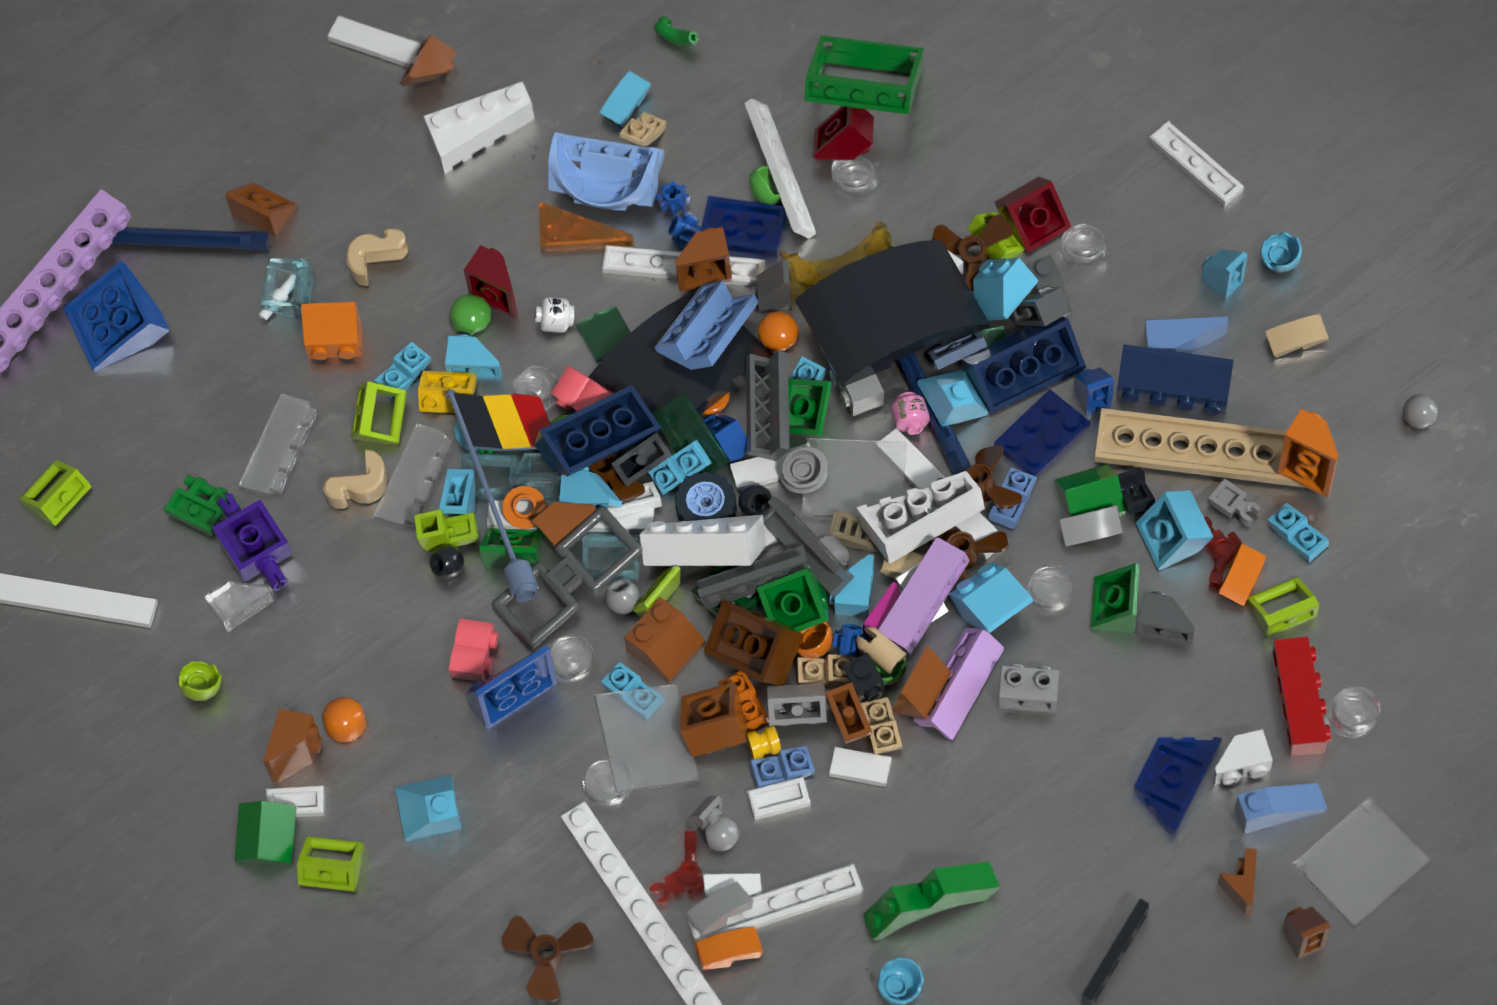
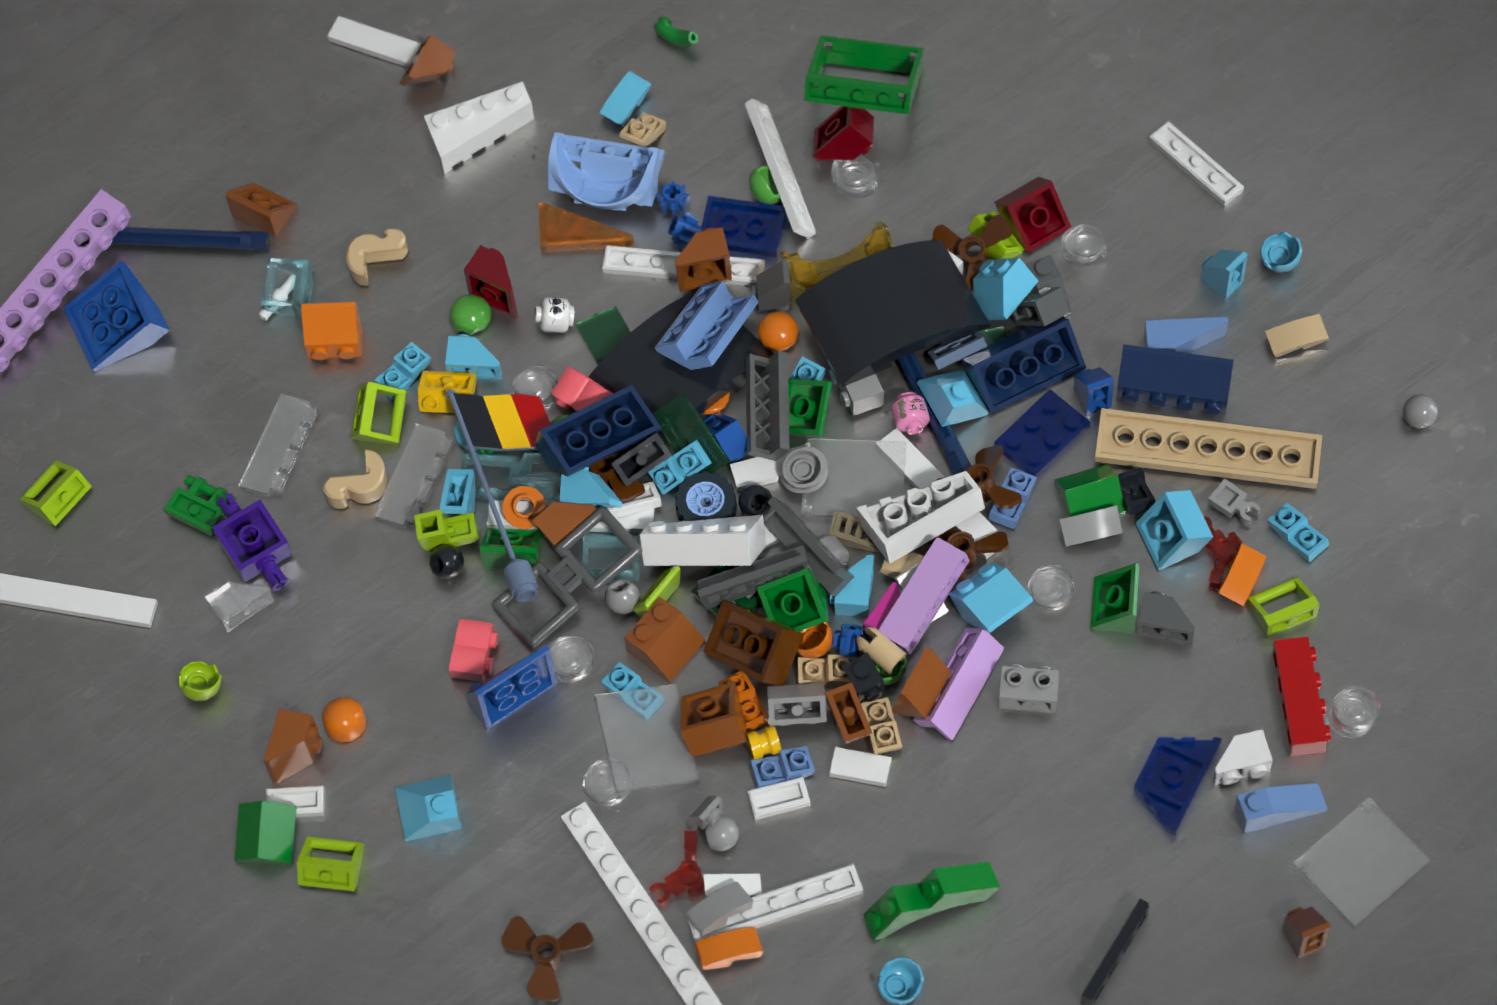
(1242, 884): dark orange slope -> none
(1309, 453): orange slope -> none

